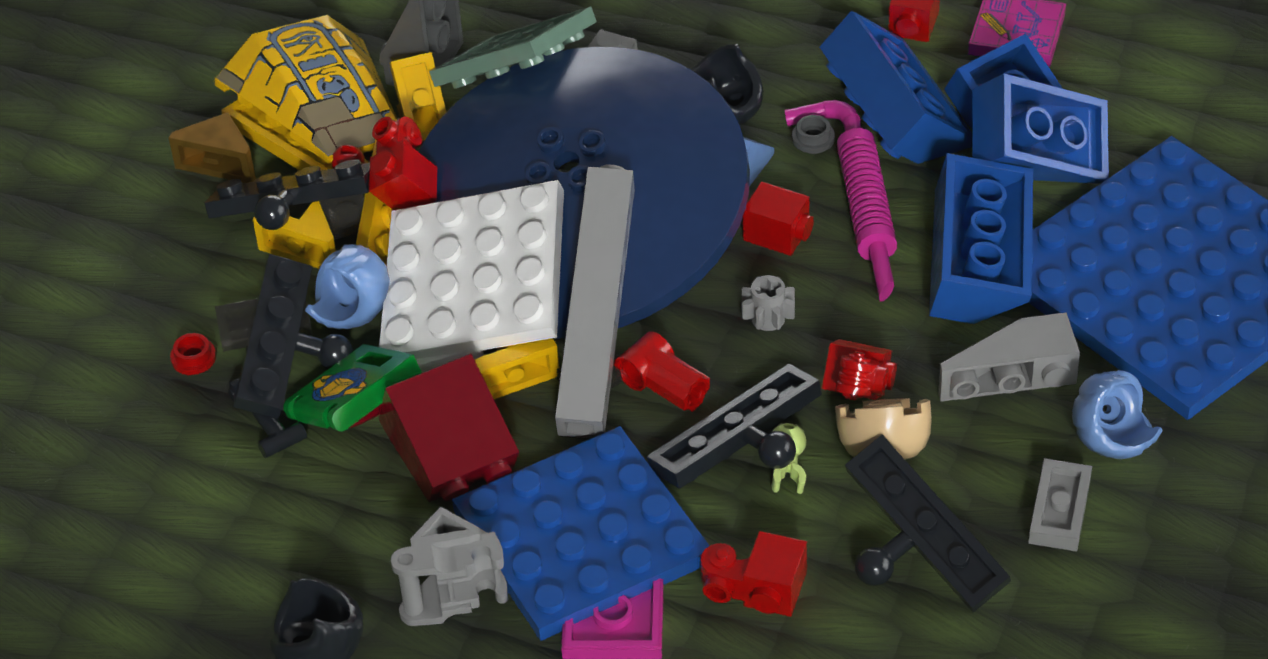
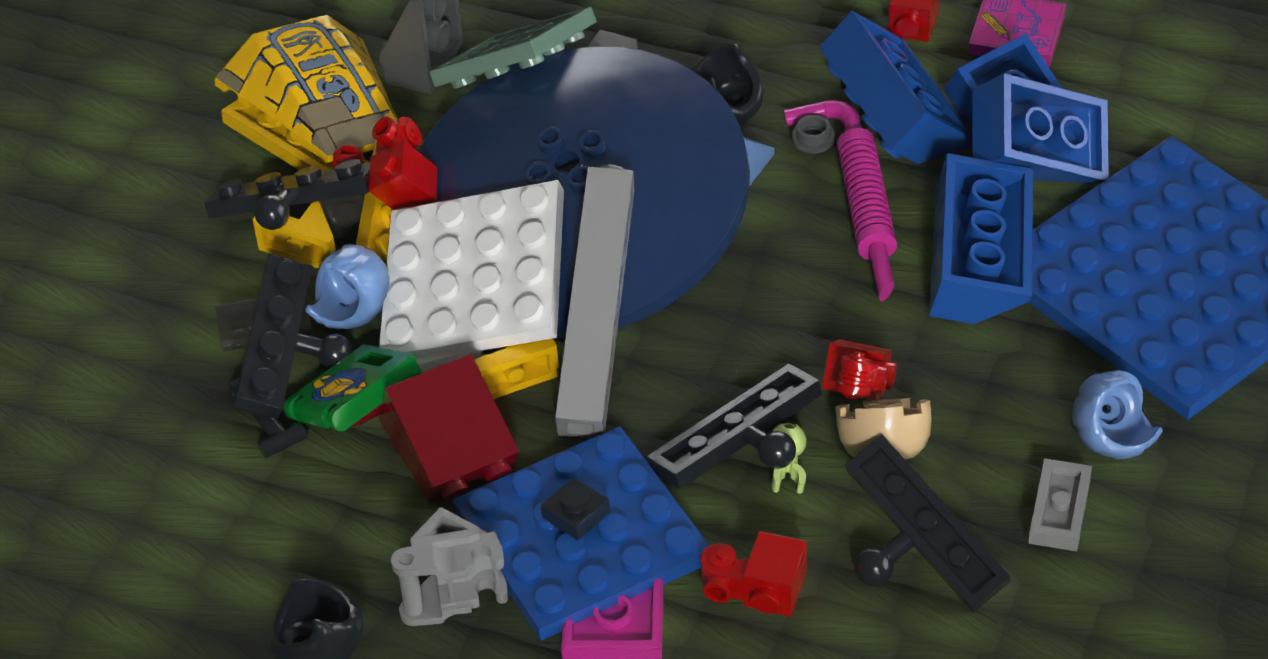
(192, 354): red plate -> none
(213, 149): pearl gold slope -> none
(417, 92): yellow slope -> none
(575, 508): none -> black plate
(654, 365): red piece -> none
(768, 303): light grey gear -> none
(777, 219): red brick -> none
(1017, 358): light grey slope -> none

